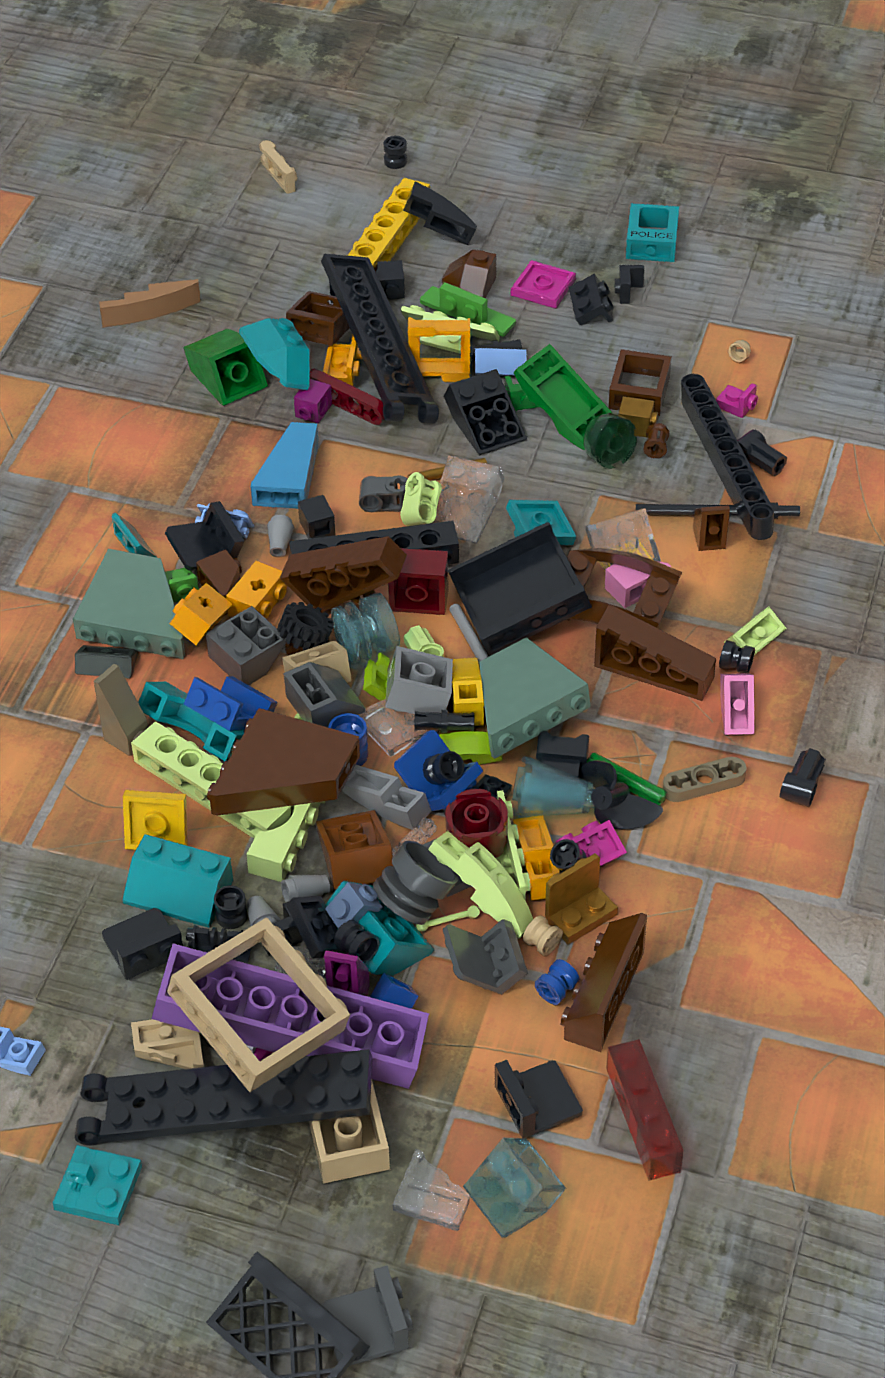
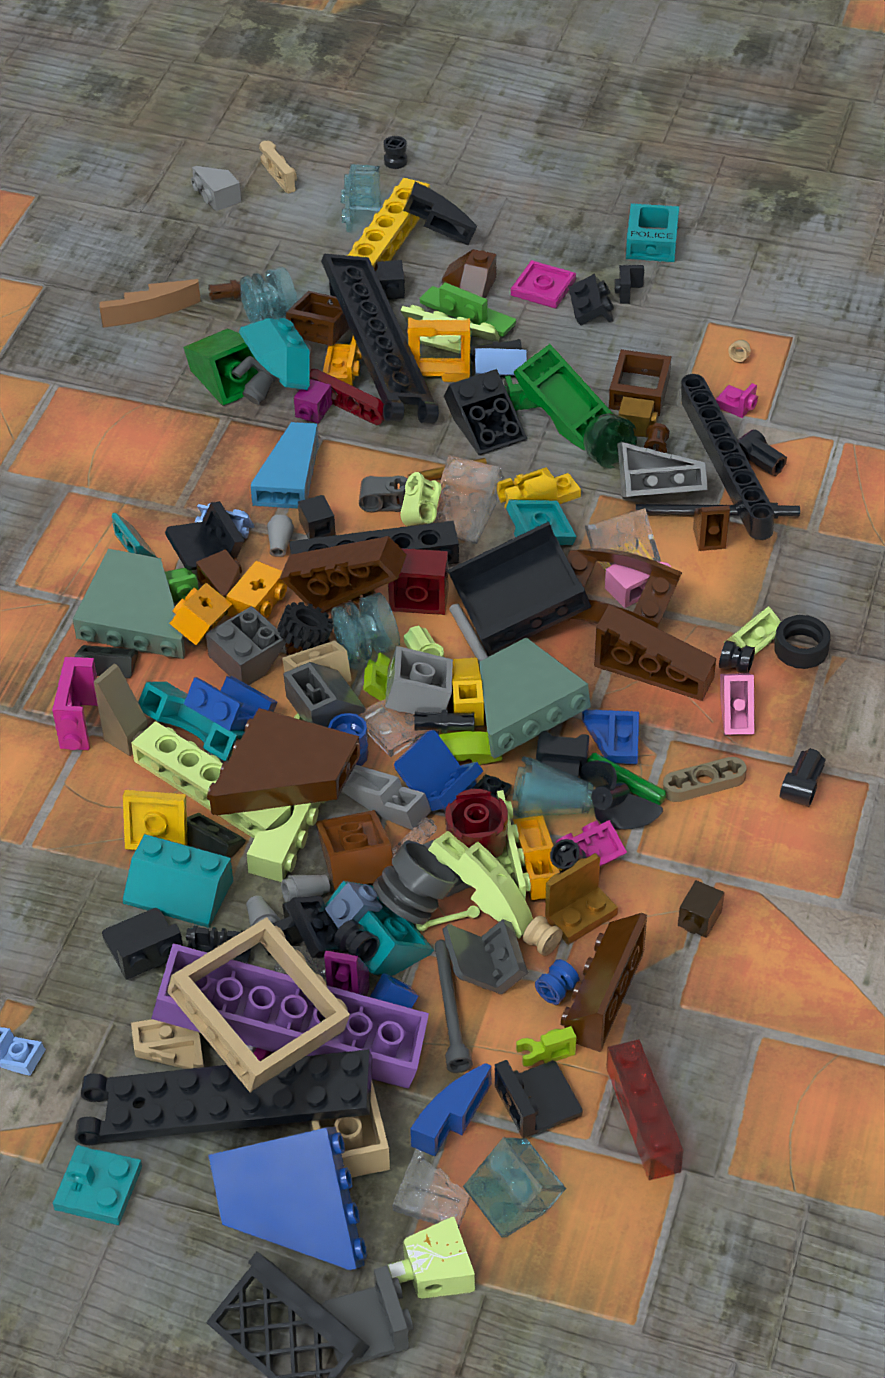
(74, 690): none -> dark pink window
(211, 836): none -> pearl dark grey slope
(216, 186): none -> light grey slope
(225, 290): none -> reddish brown pin
(230, 907): black wheel -> none
(259, 385): none -> dark grey piece
(269, 296): none -> clear light blue wheel
(292, 1195): none -> slope
(360, 192): none -> clear light blue bracket
(436, 1262): none -> yellowish green torso
(443, 768): black wheel -> none
(450, 1110): none -> blue slope
(458, 1055): none -> dark grey piece
(539, 486): none -> yellow plate
(552, 1046): none -> lime plate
(614, 733): none -> blue wing
(655, 472): none -> light grey wedge
(700, 909): none -> dark brown brick
(802, 657): none -> black tyre

